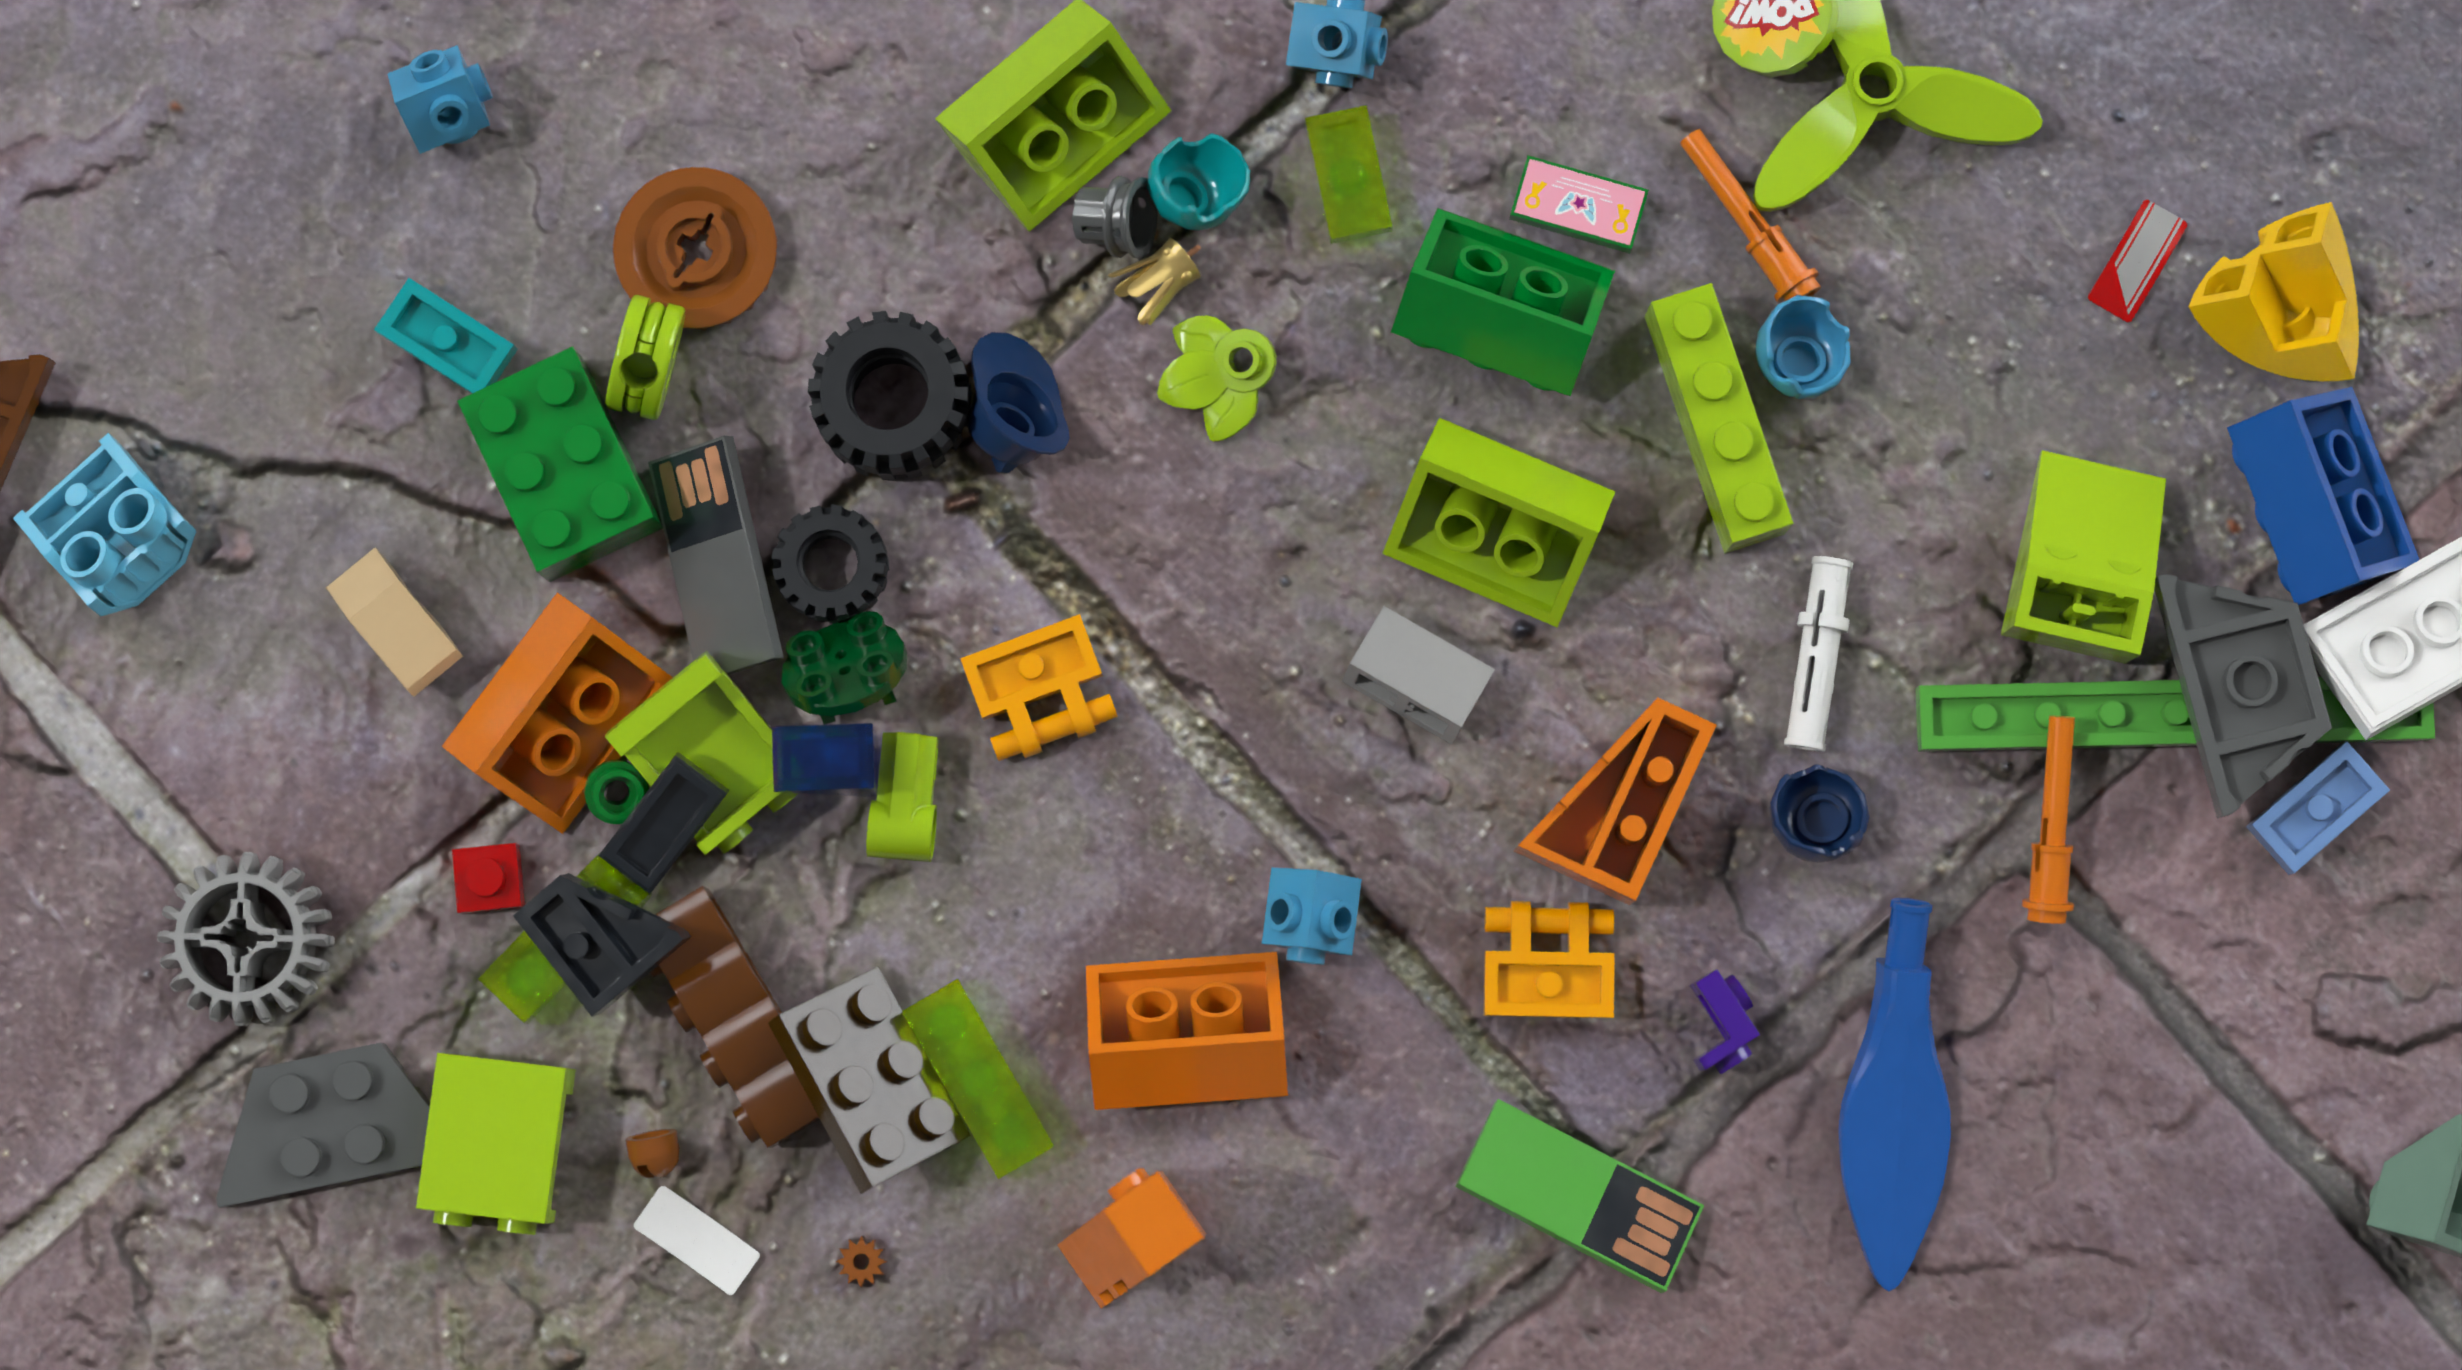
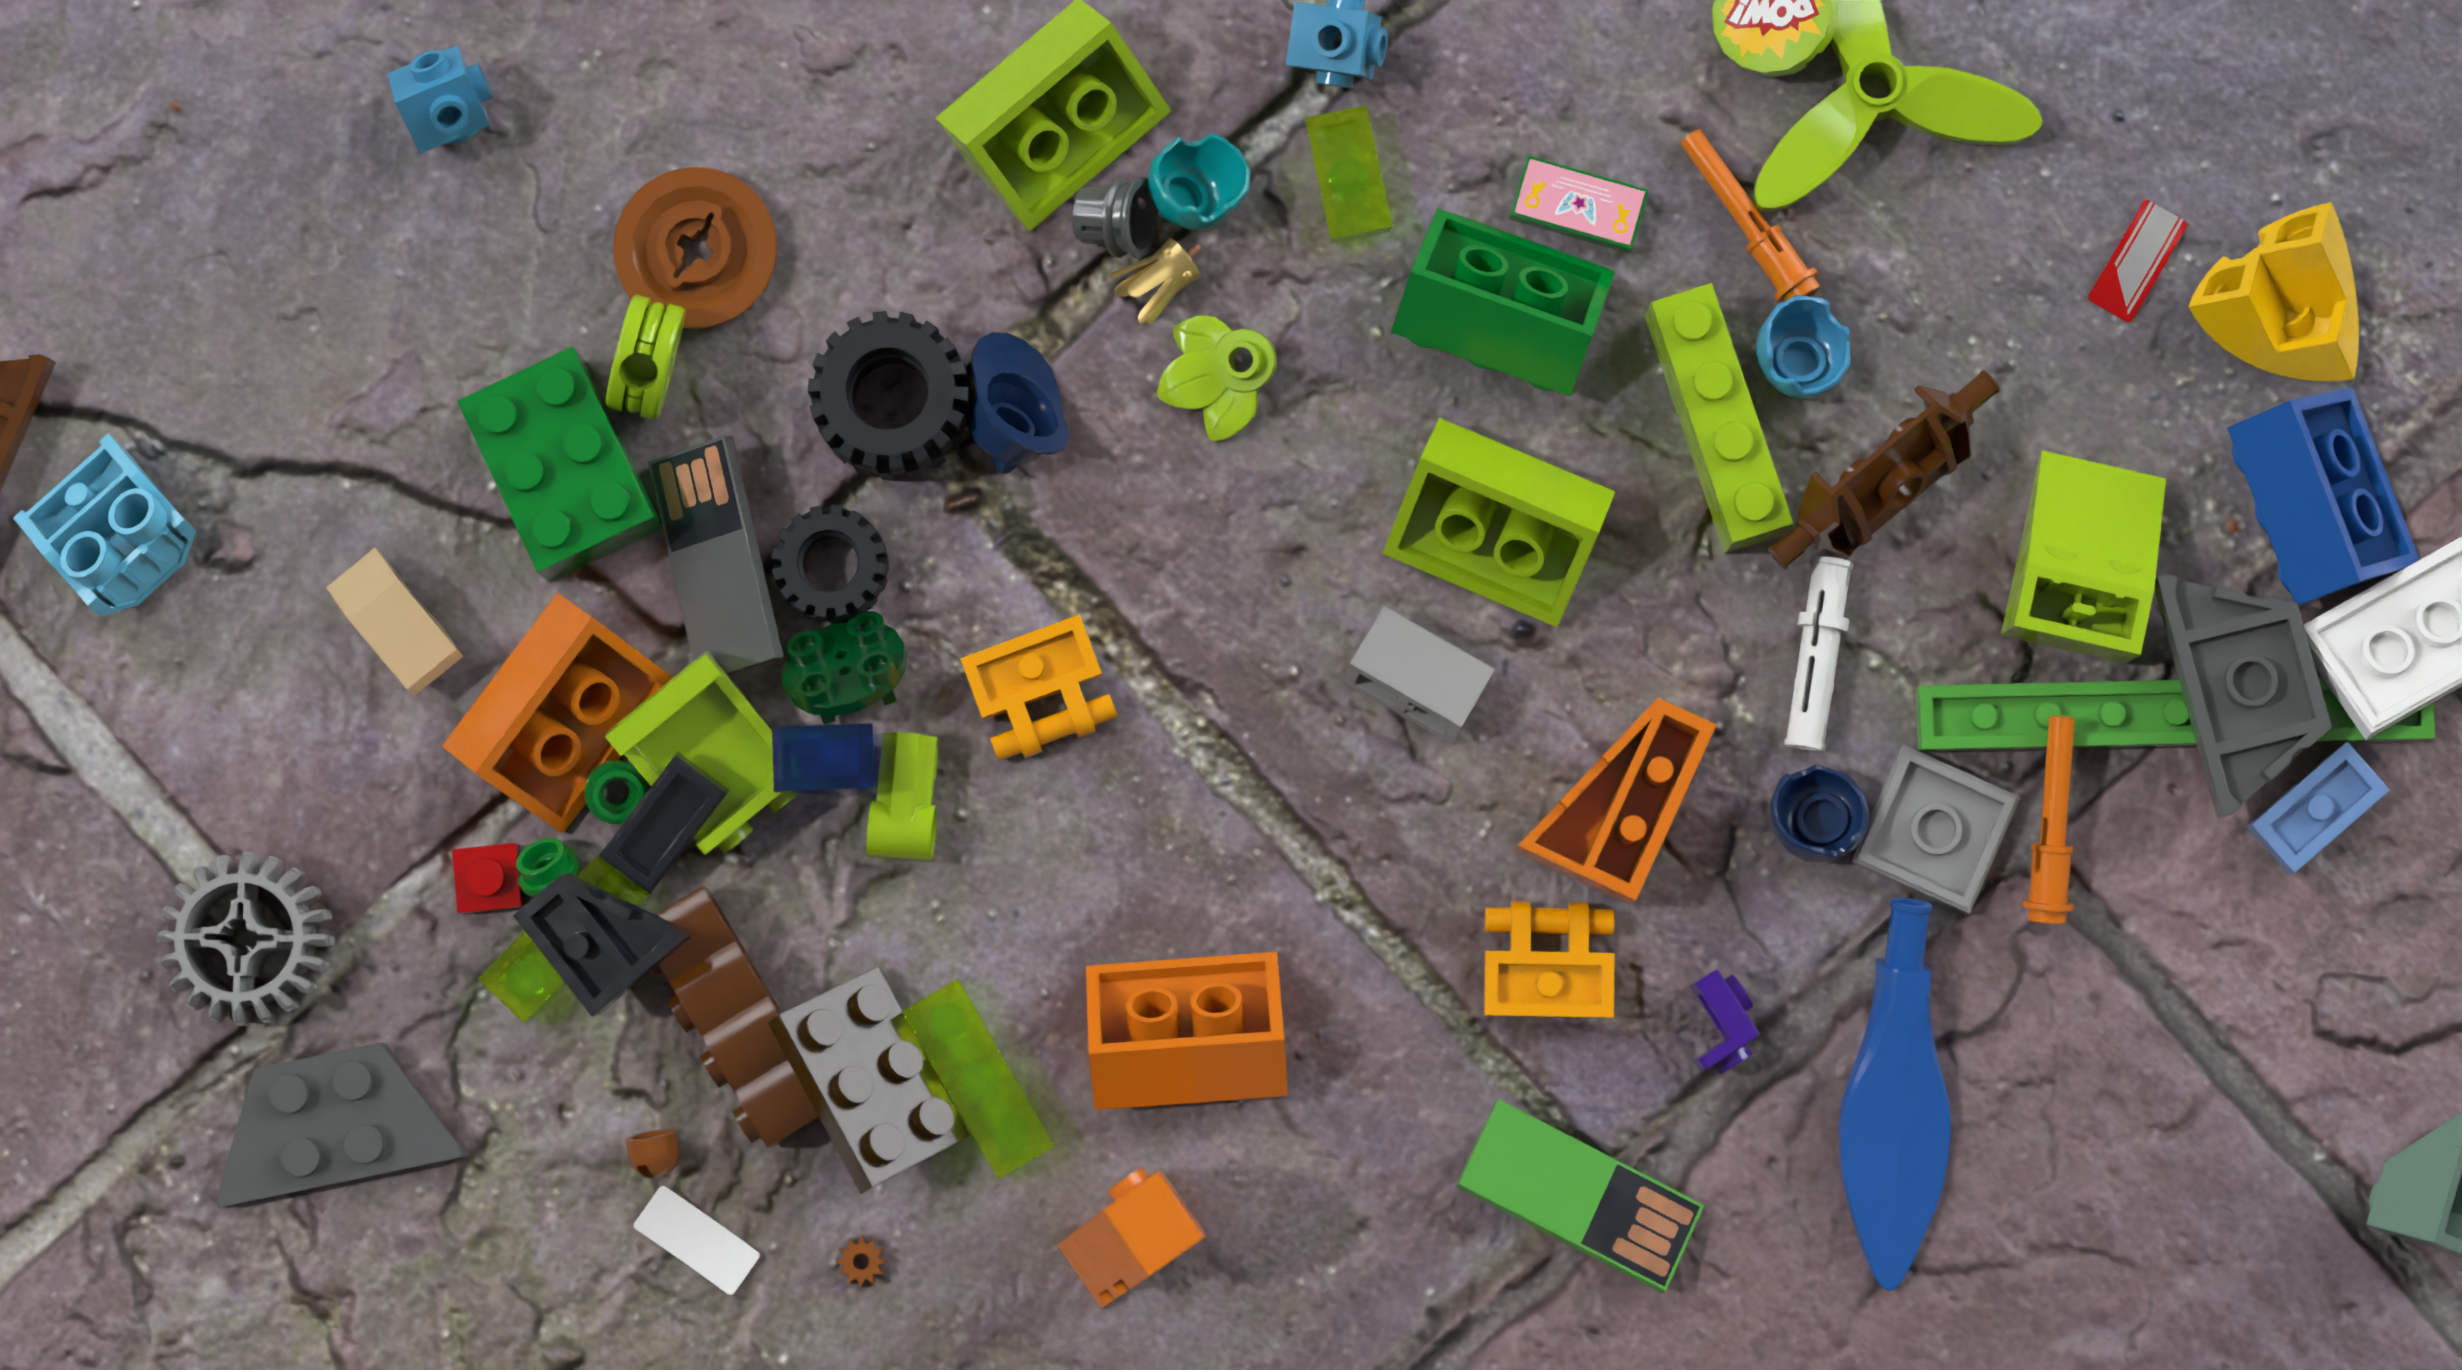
(445, 338): teal plate -> none
(493, 1142): lime panel -> none
(543, 863): none -> green plate
(1311, 913): dark azure brick -> none
(1890, 478): none -> reddish brown plate
(1935, 829): none -> light grey tile

